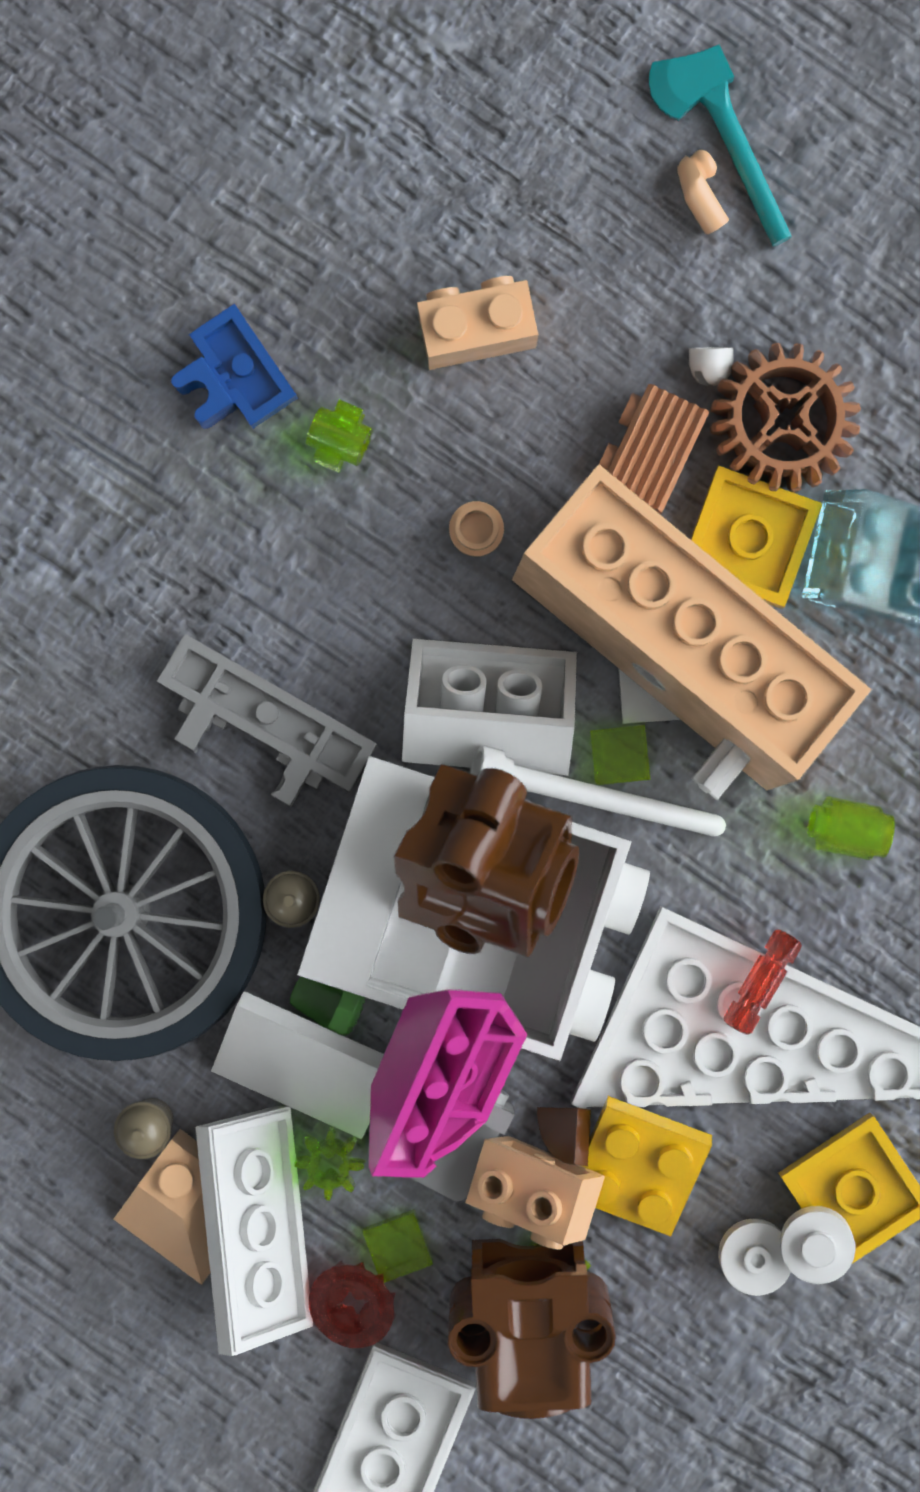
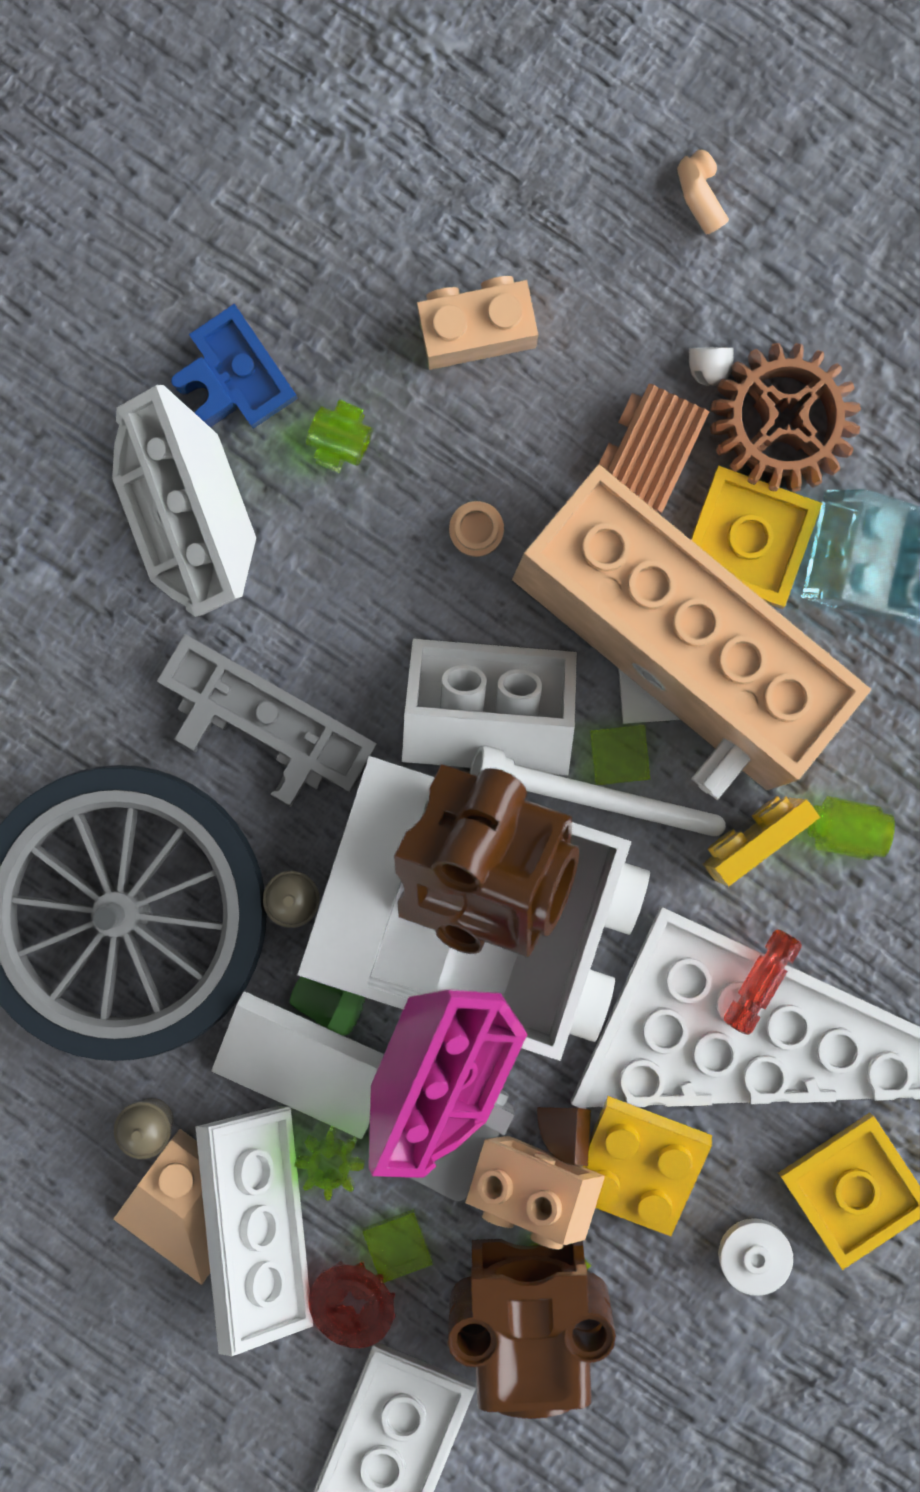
(181, 502): none -> white wedge
(704, 77): teal piece -> none
(775, 826): none -> yellow plate
(817, 1245): white wheel -> none

